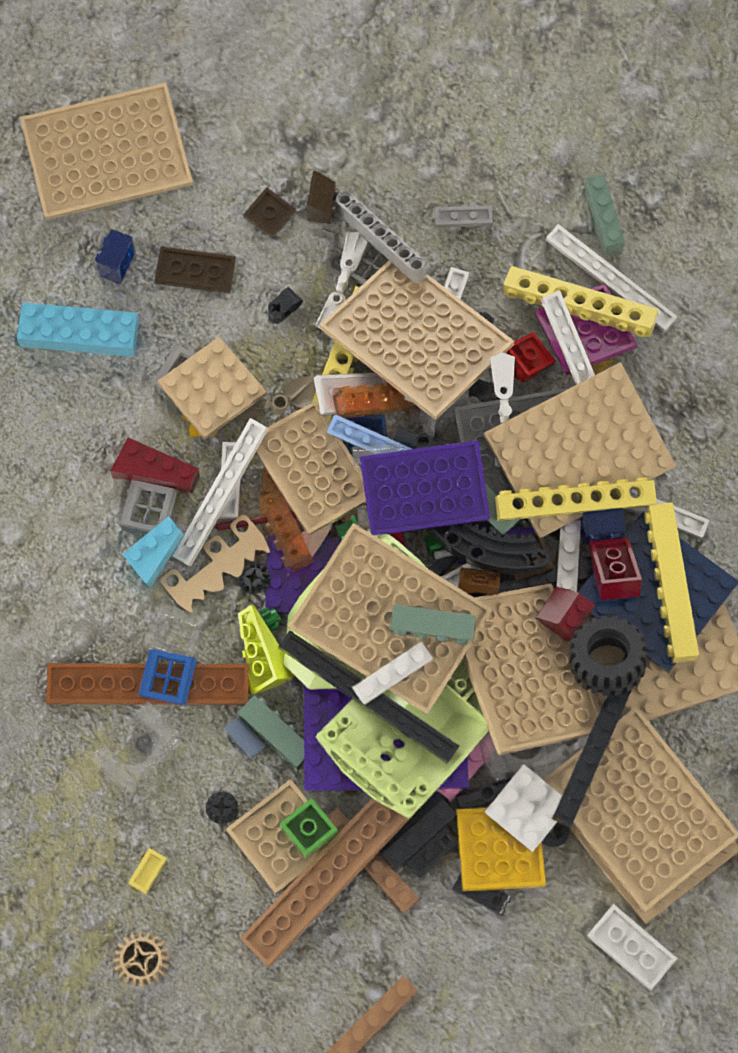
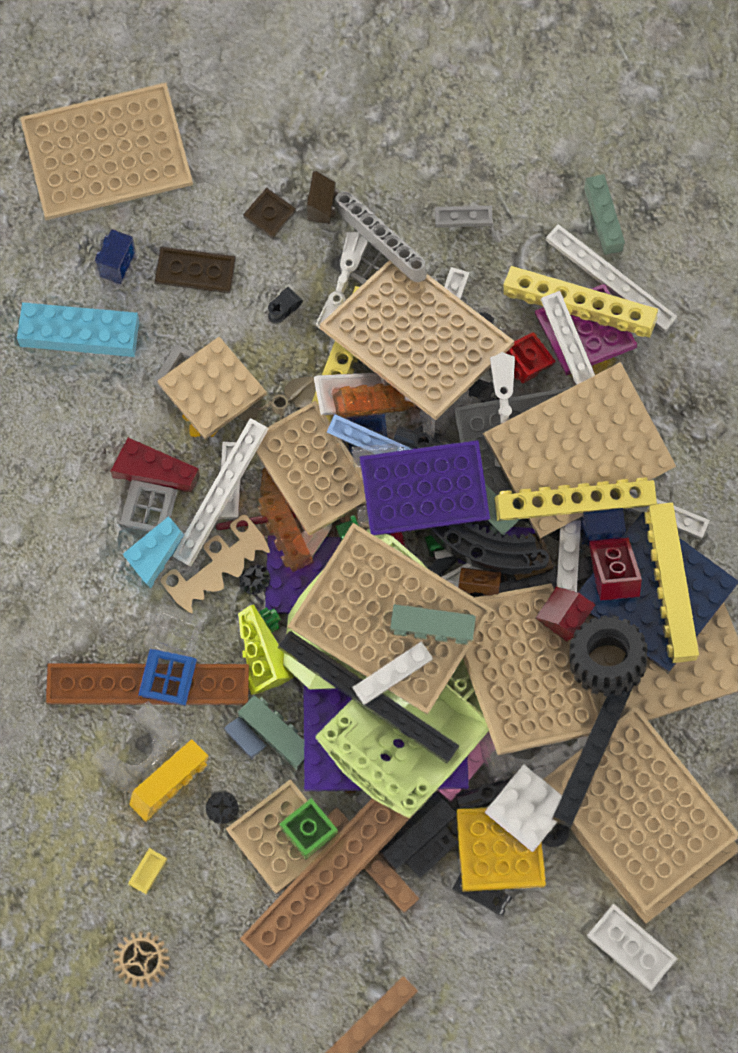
(168, 779): none -> yellow wedge

